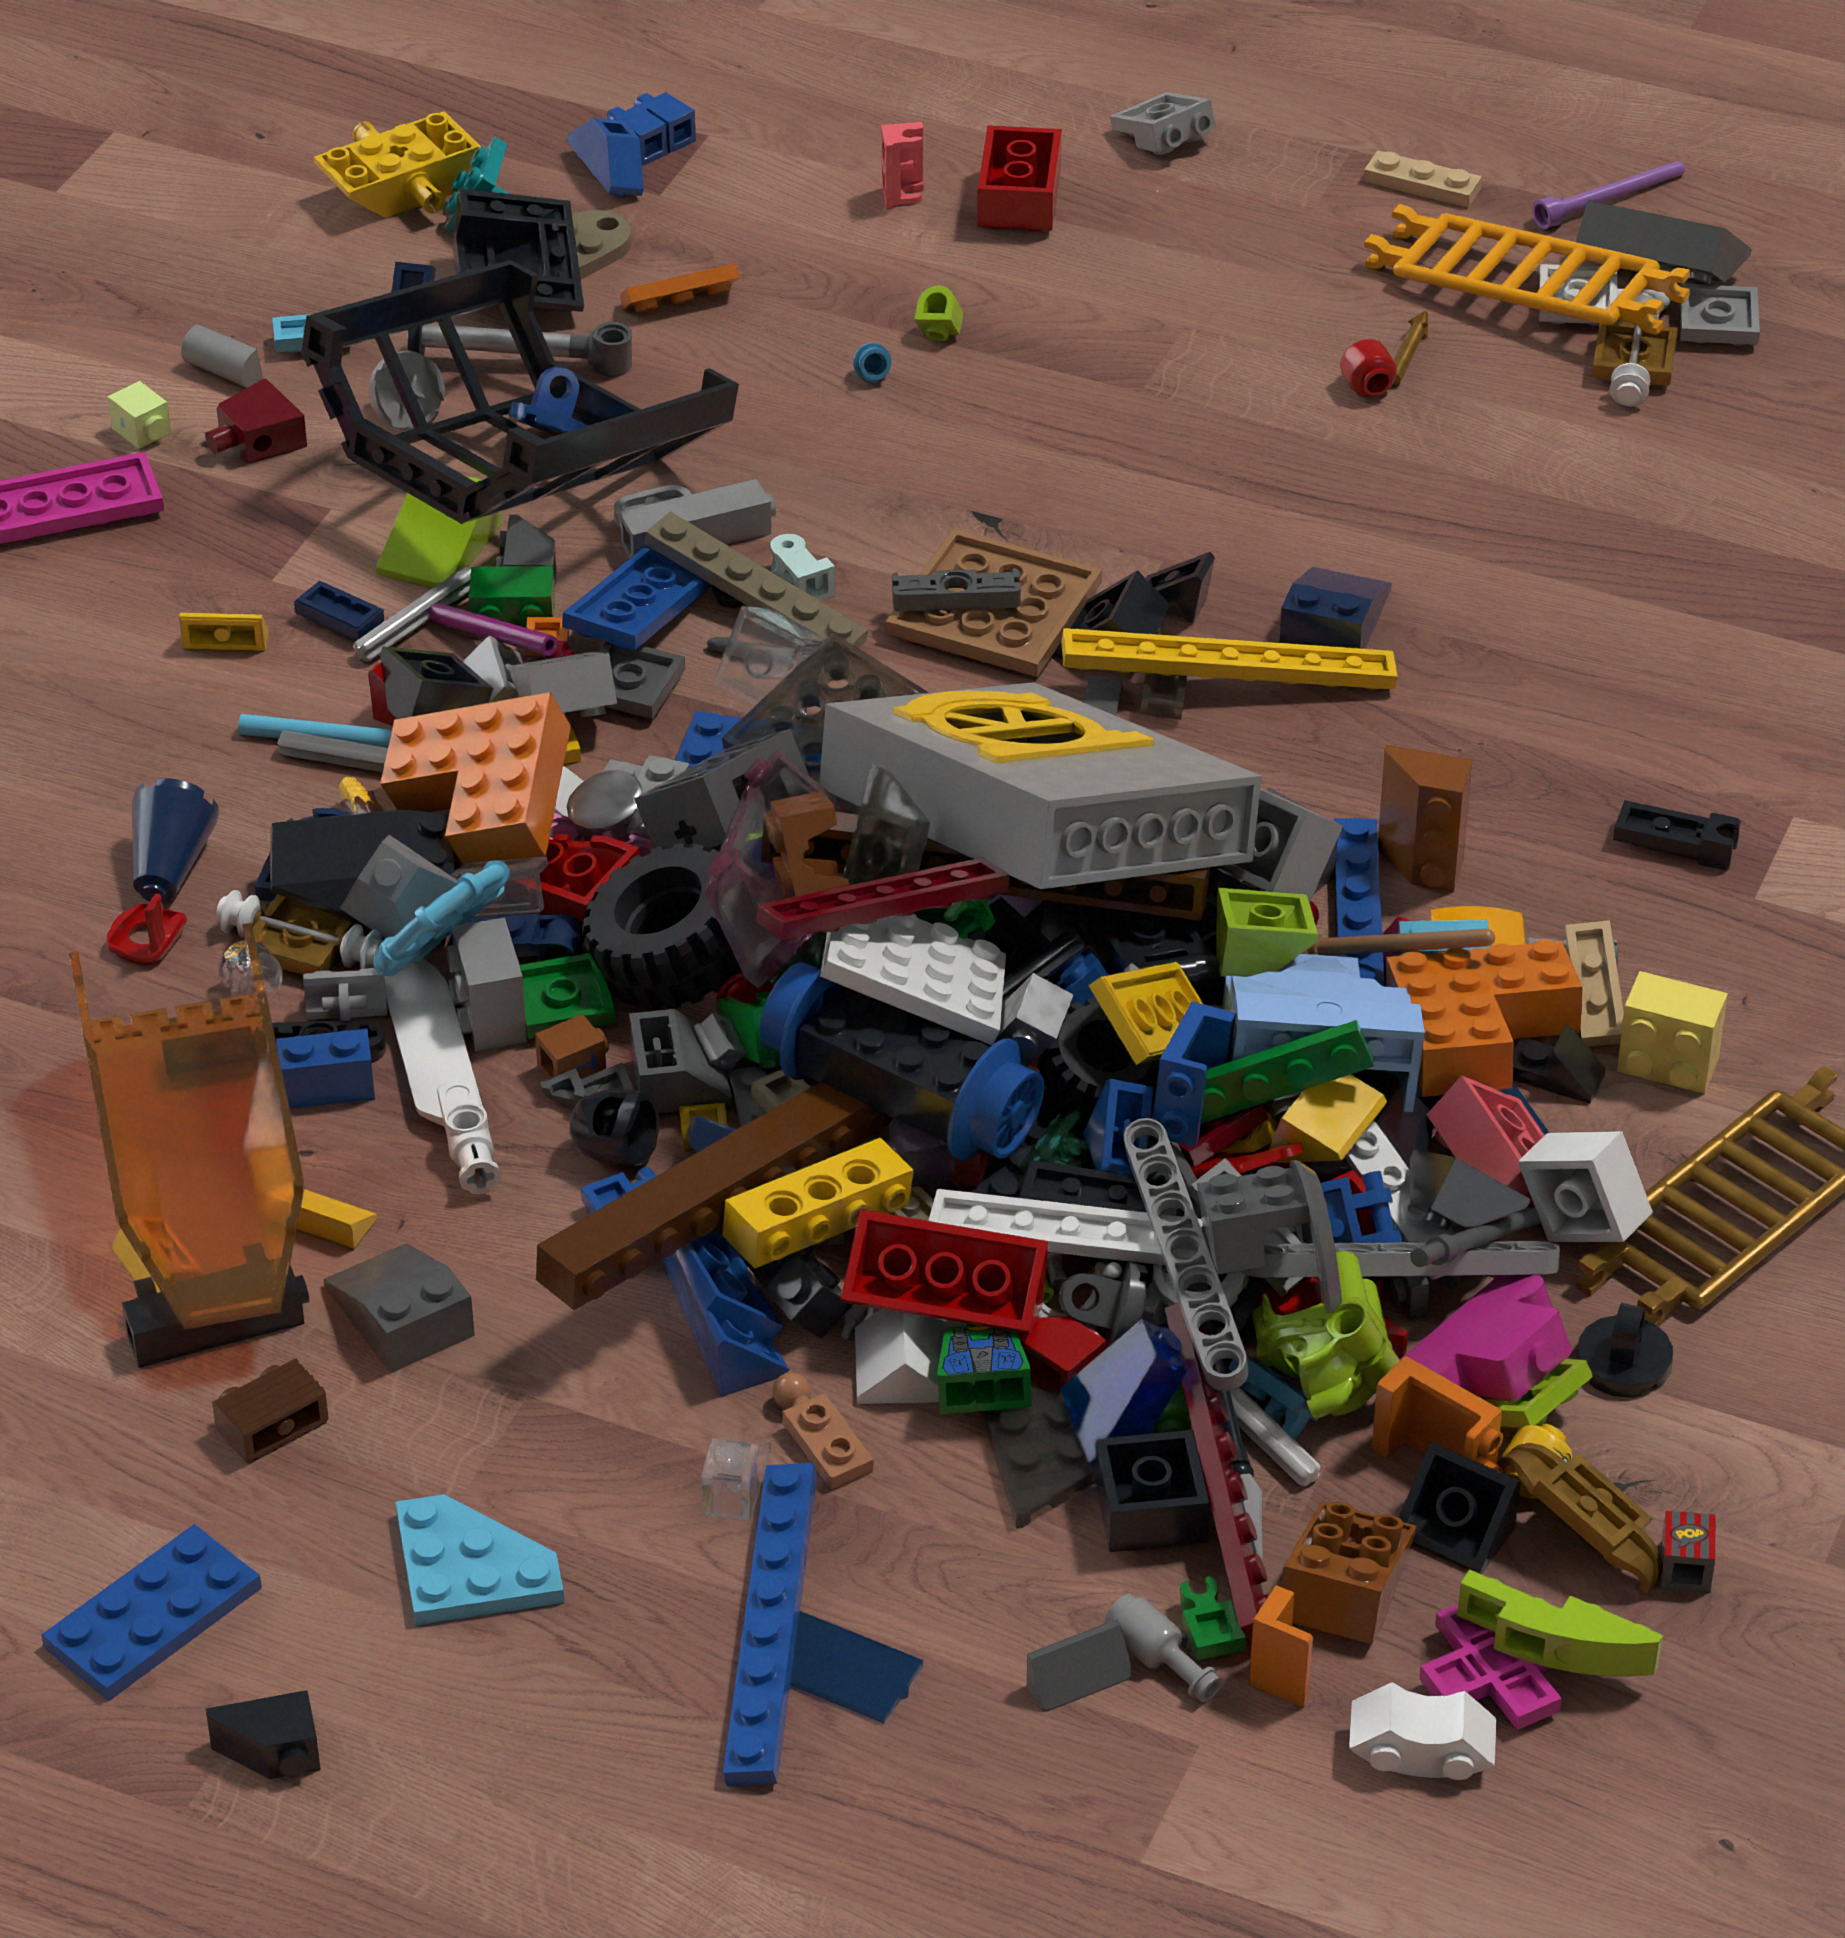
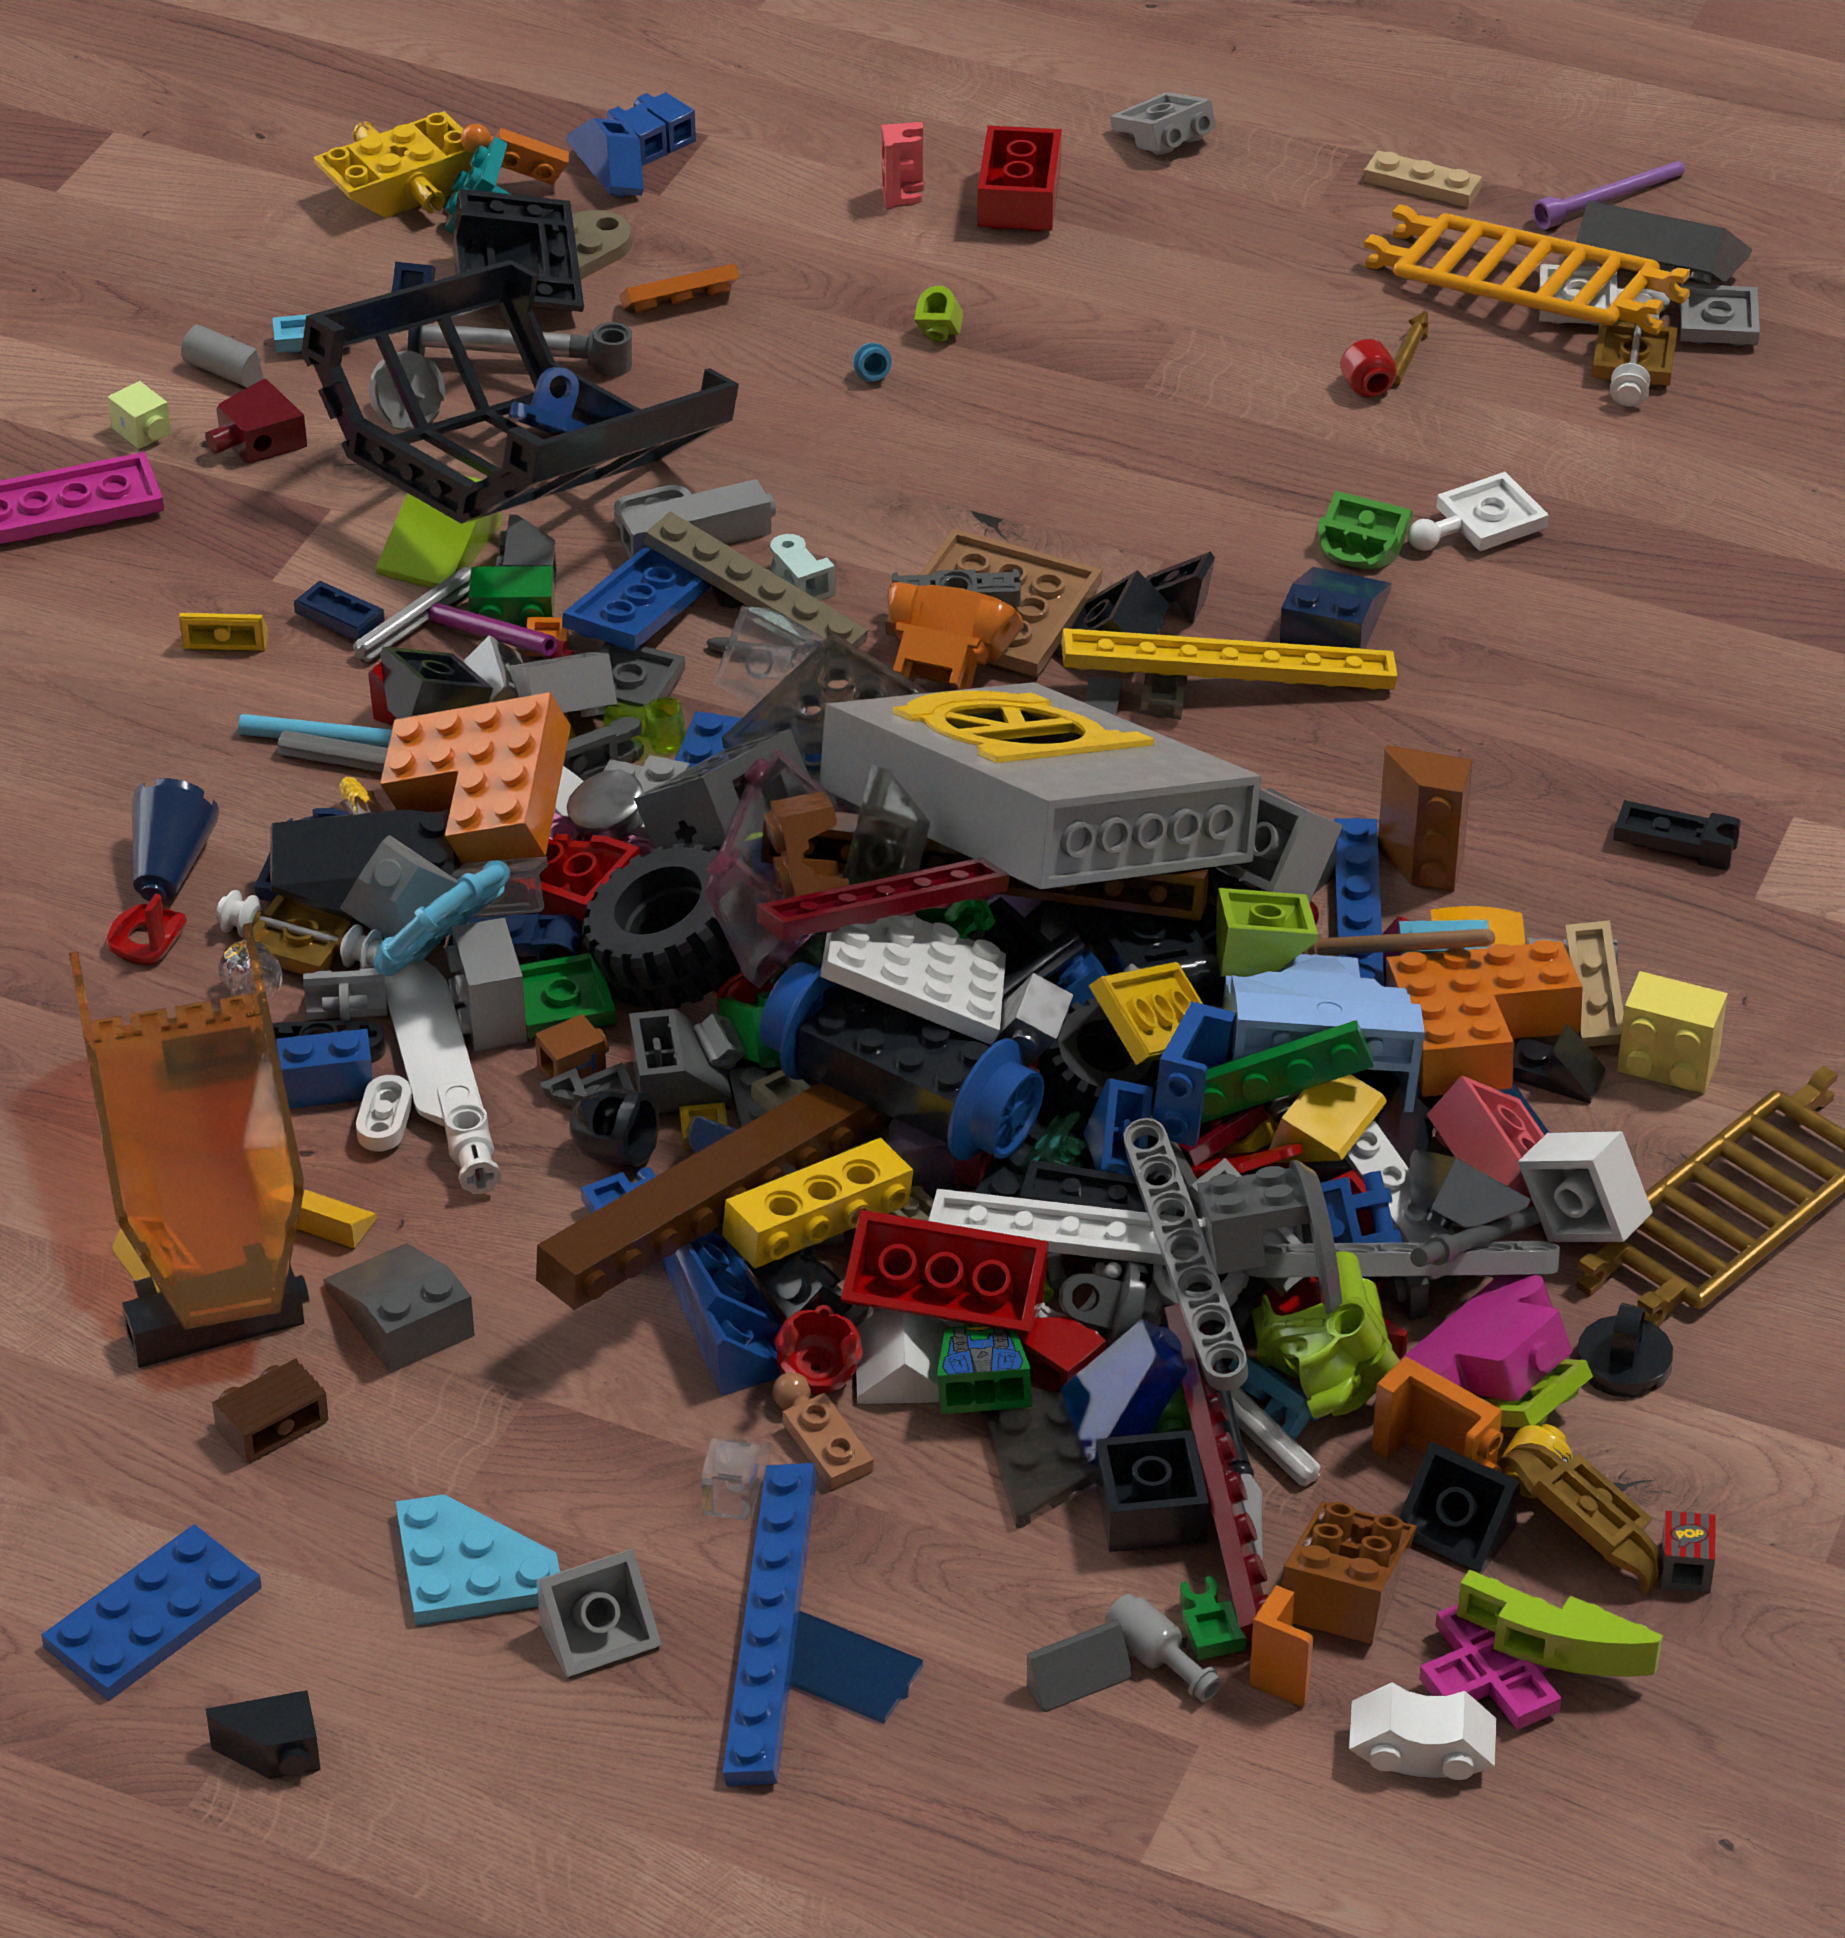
(384, 1113): none -> white plate
(522, 153): none -> orange plate
(592, 751): none -> dark grey hinge
(596, 1613): none -> light grey slope
(660, 719): none -> clear neon green pin
(820, 1343): none -> red hair
(948, 631): none -> orange piece
(1363, 531): none -> bright green slope
(1484, 512): none -> white plate

